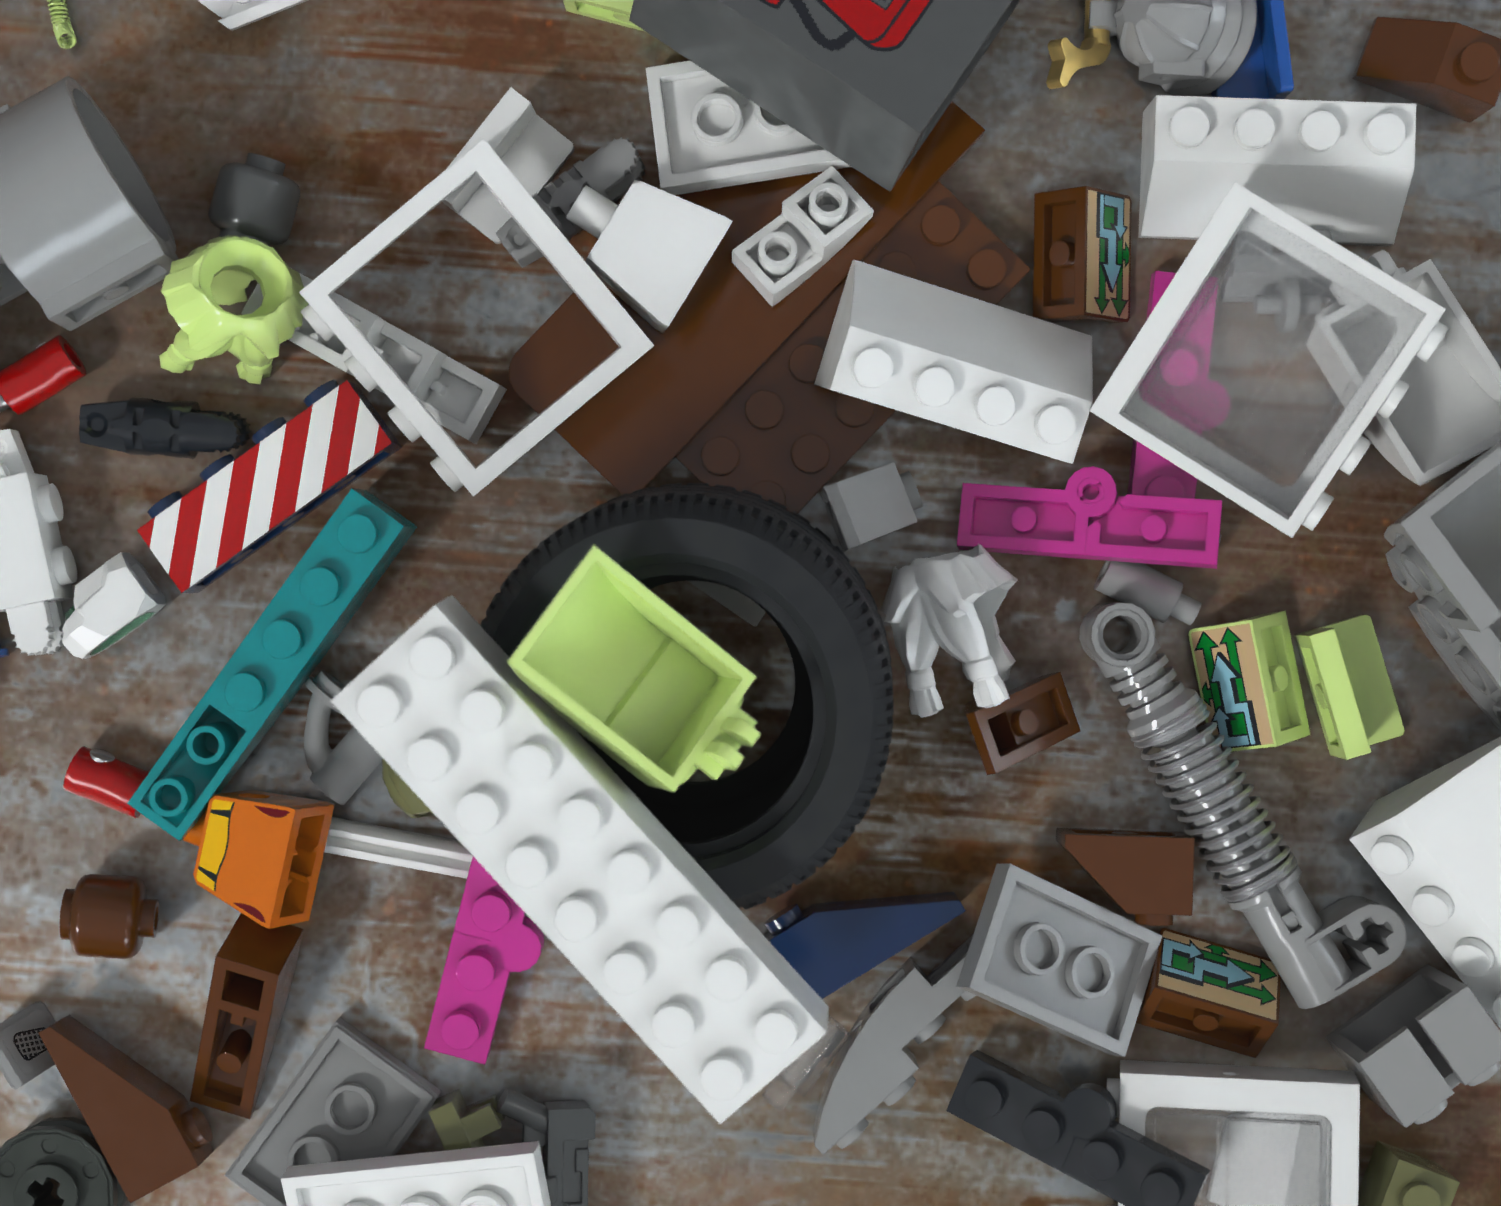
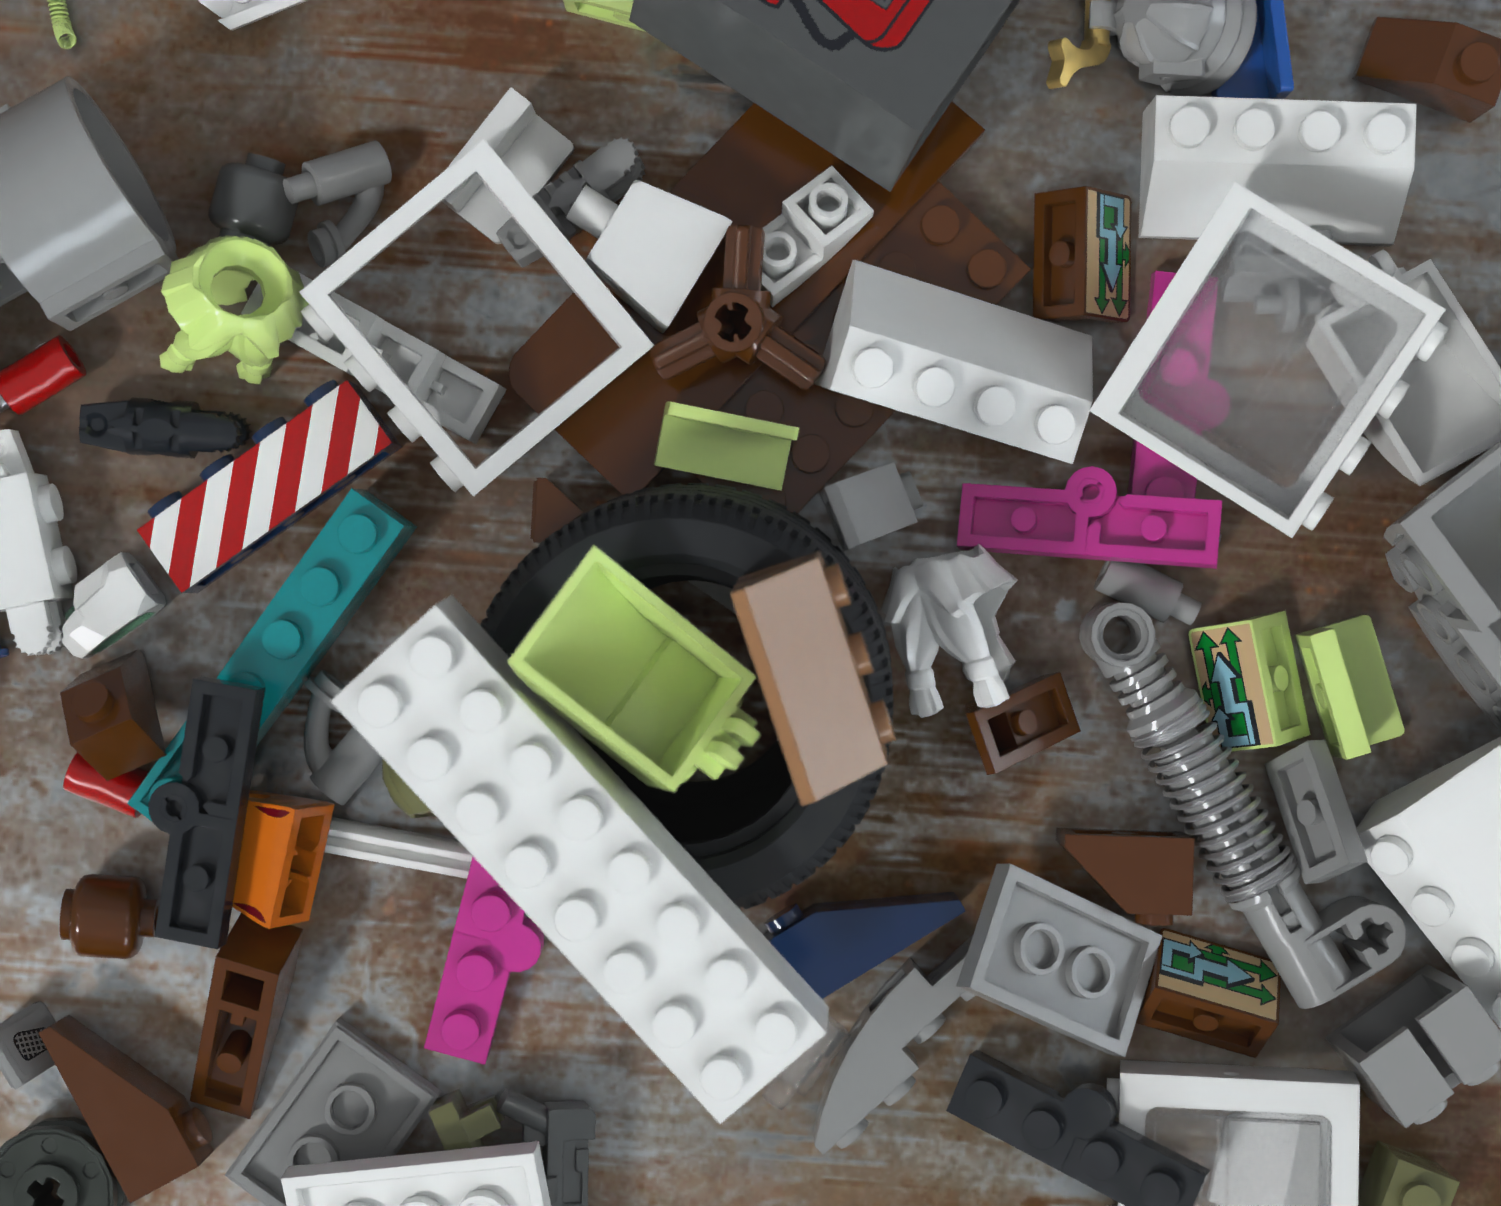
(114, 716): none -> reddish brown slope
(207, 811): none -> black hinge
(345, 173): none -> light grey plant
(550, 510): none -> reddish brown slope
(712, 334): none -> reddish brown bush
(718, 137): white plate -> none
(724, 445): none -> yellowish green panel
(813, 674): none -> medium nougat slope
(1315, 812): none -> light grey plate

